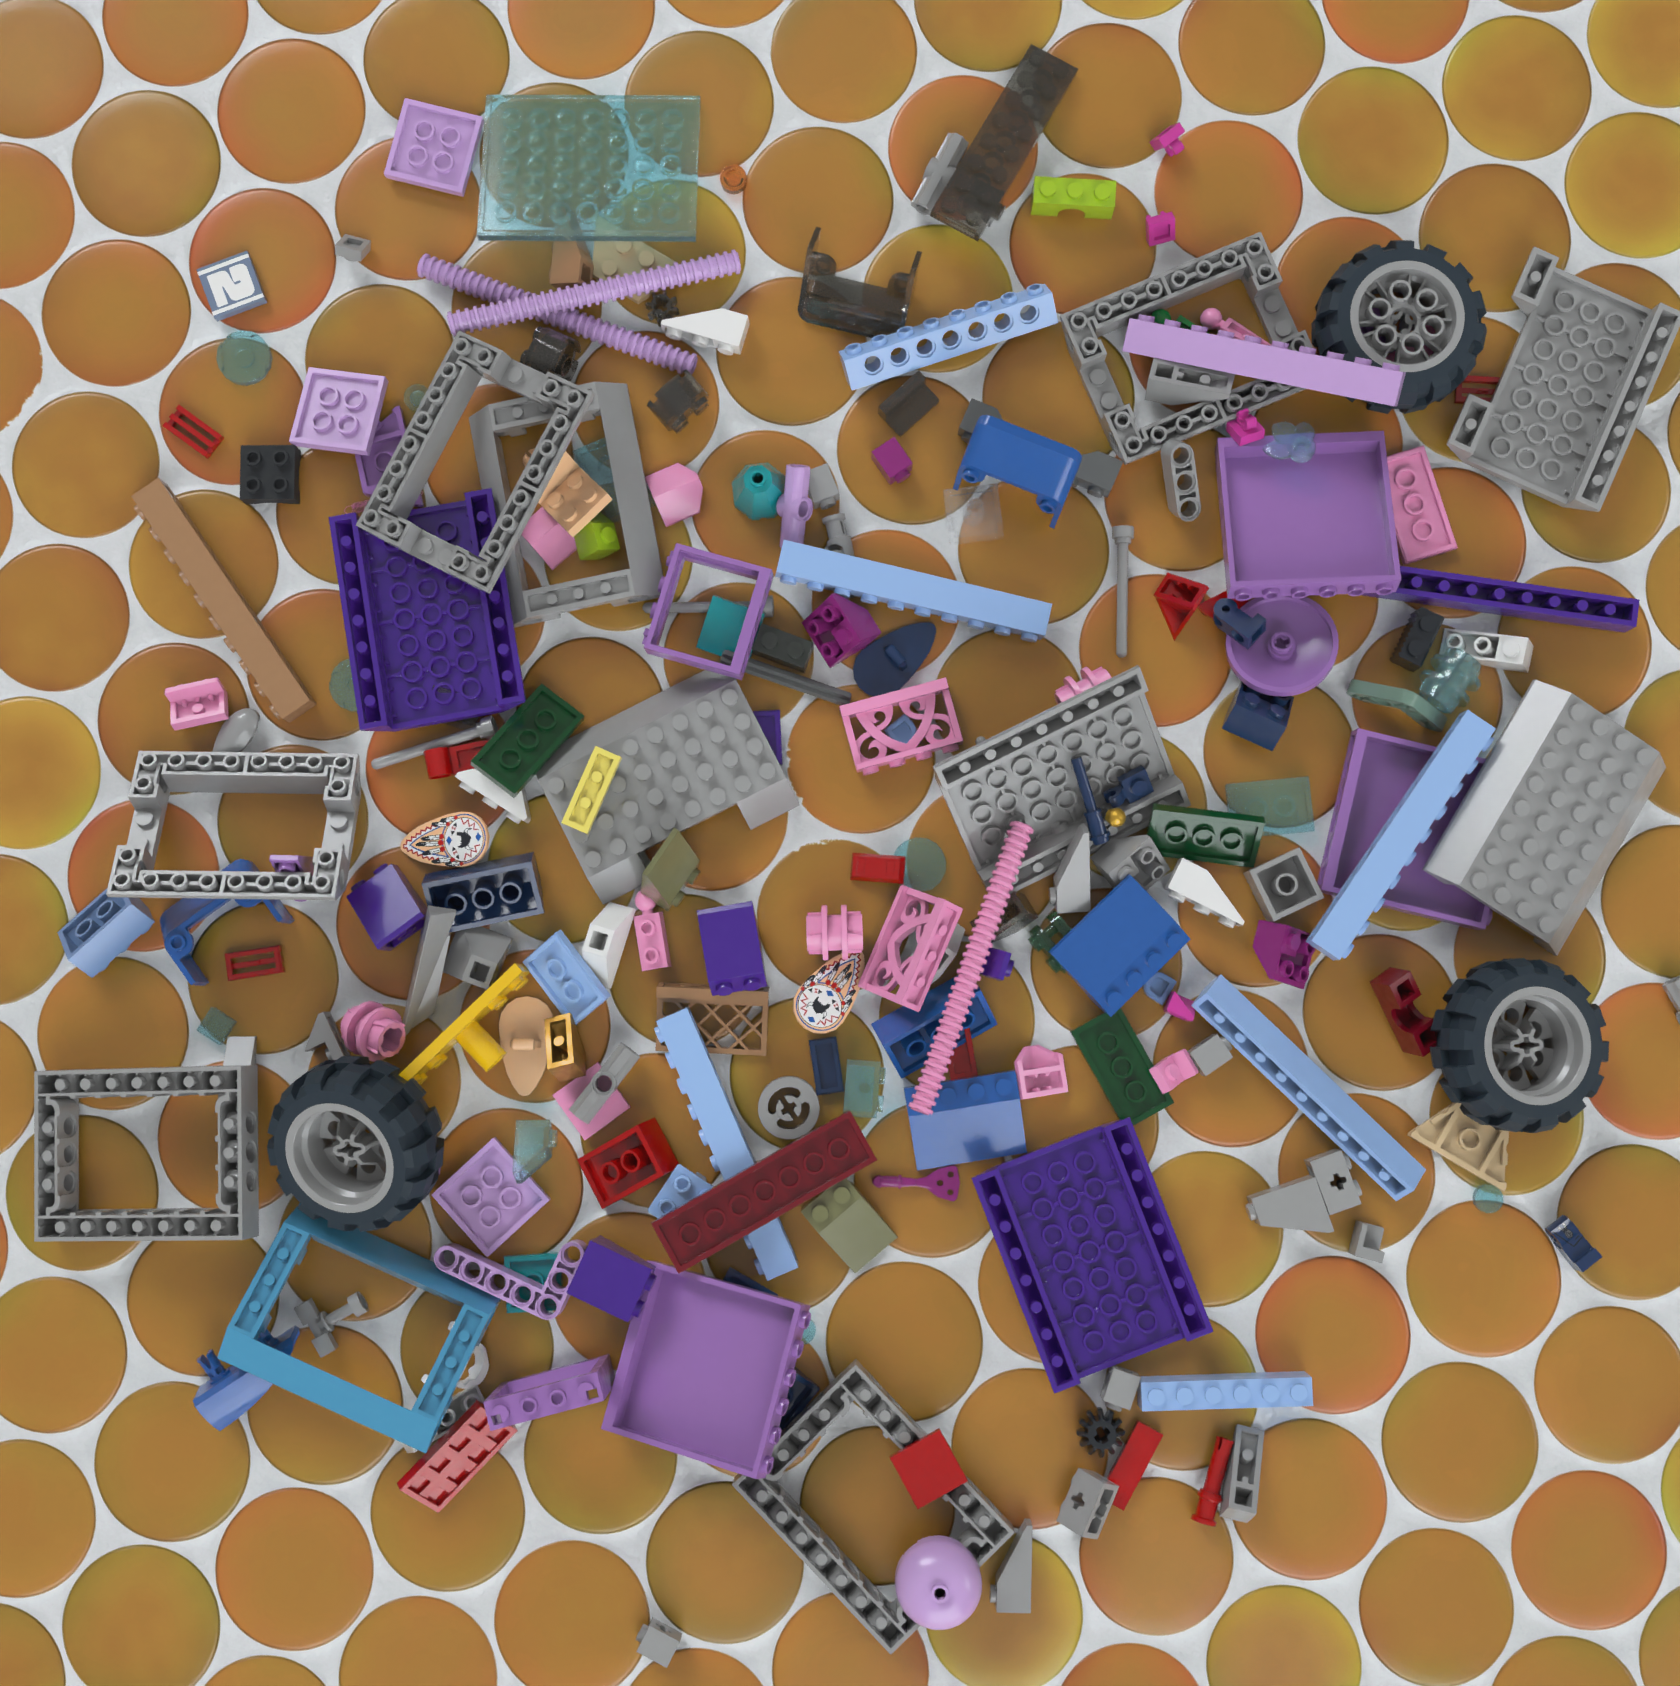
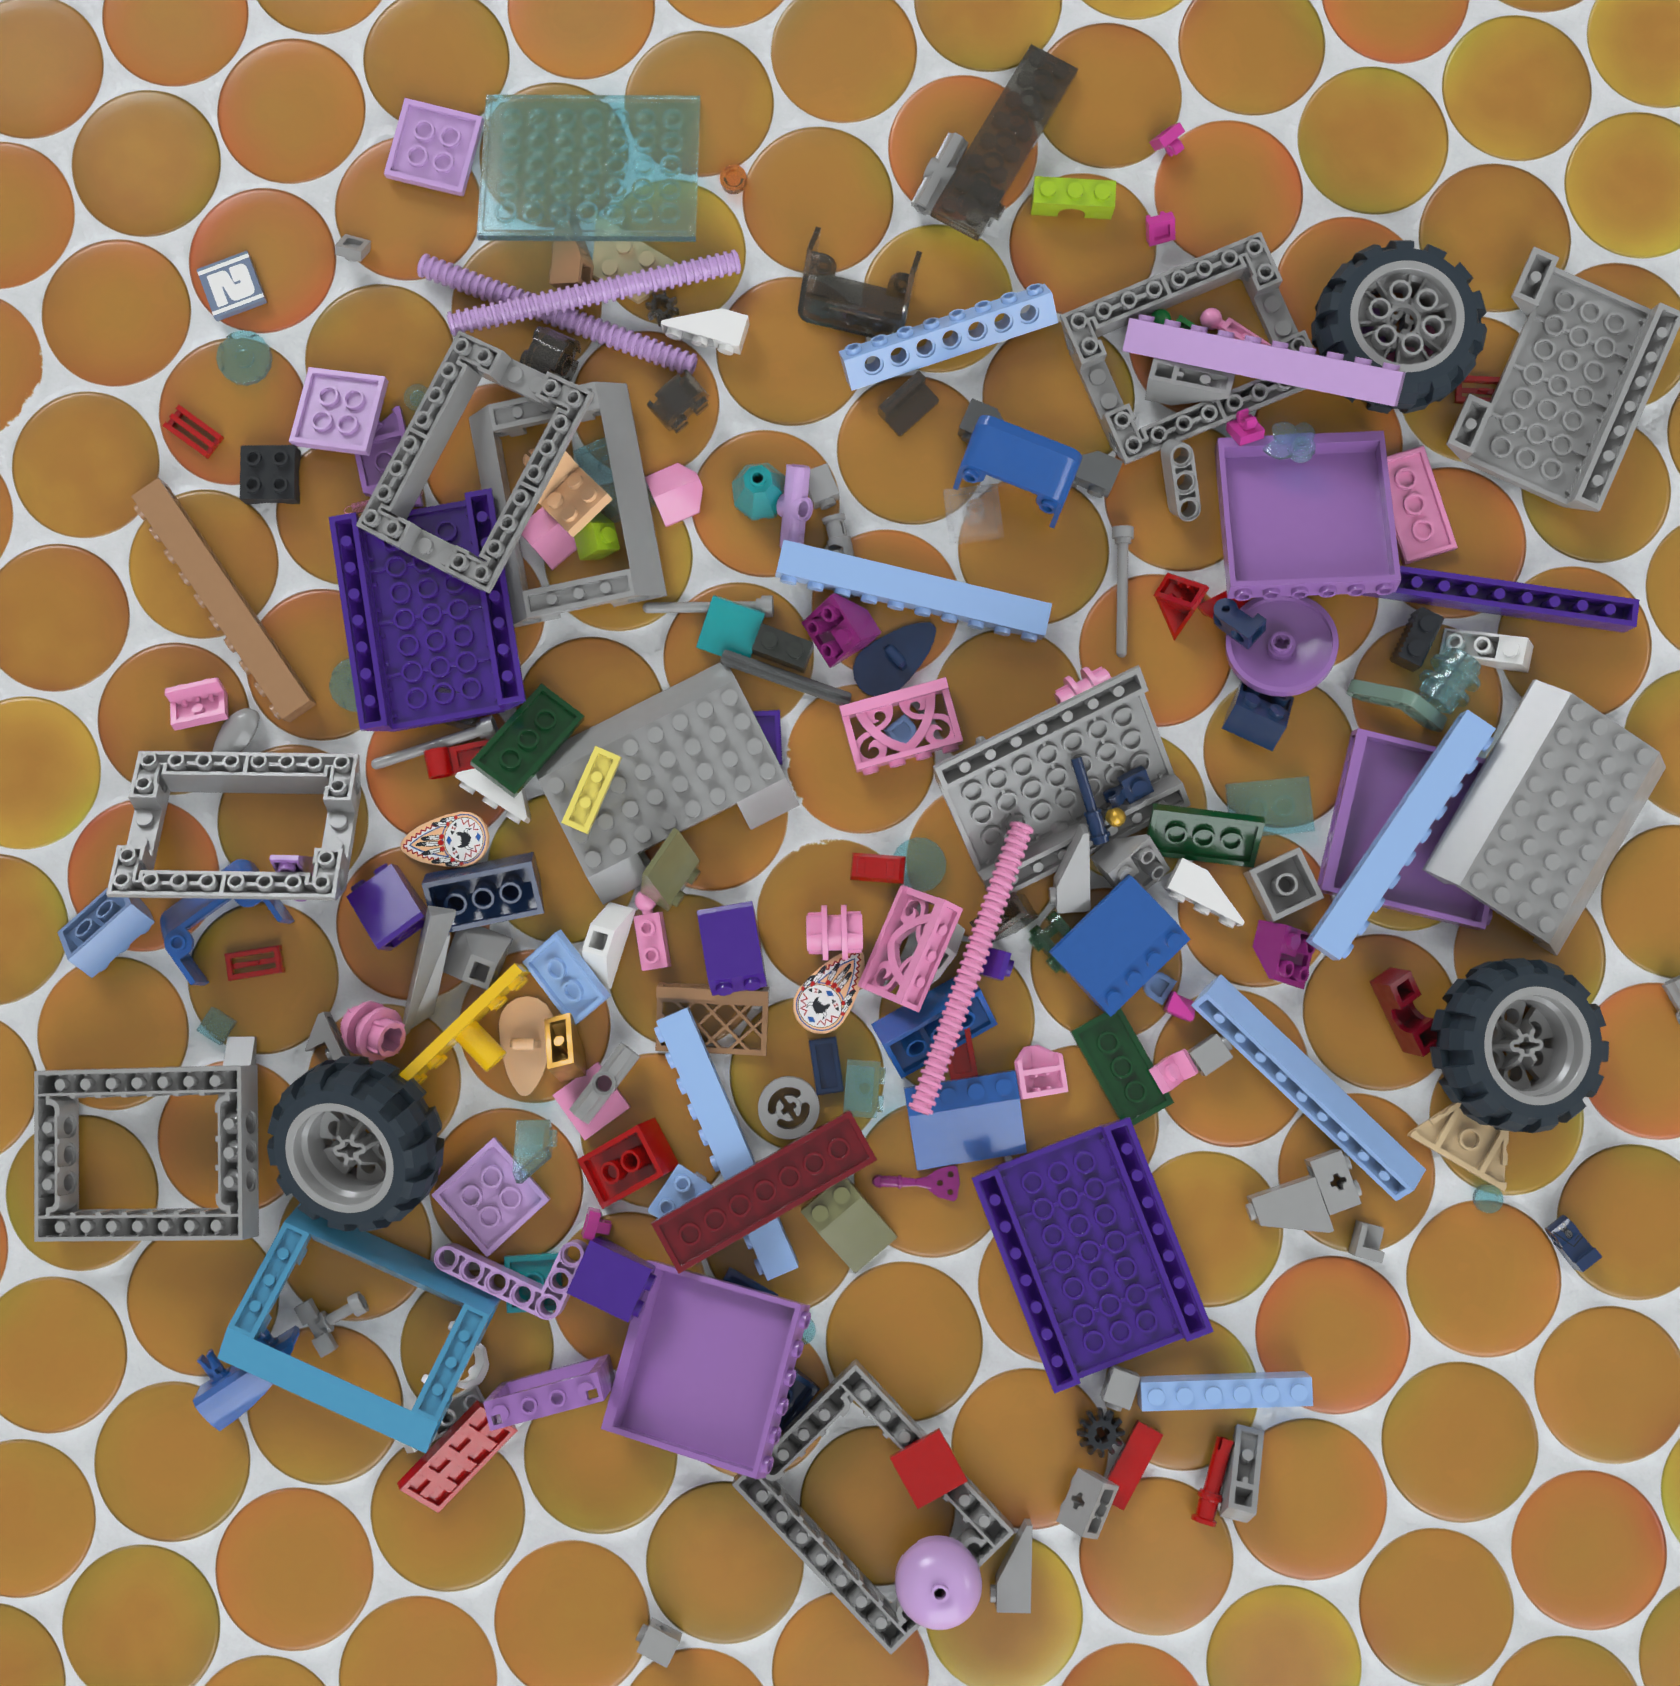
(594, 1224): none -> dark pink tile
(667, 588): medium lavender window -> none
(892, 461): magenta brick -> none

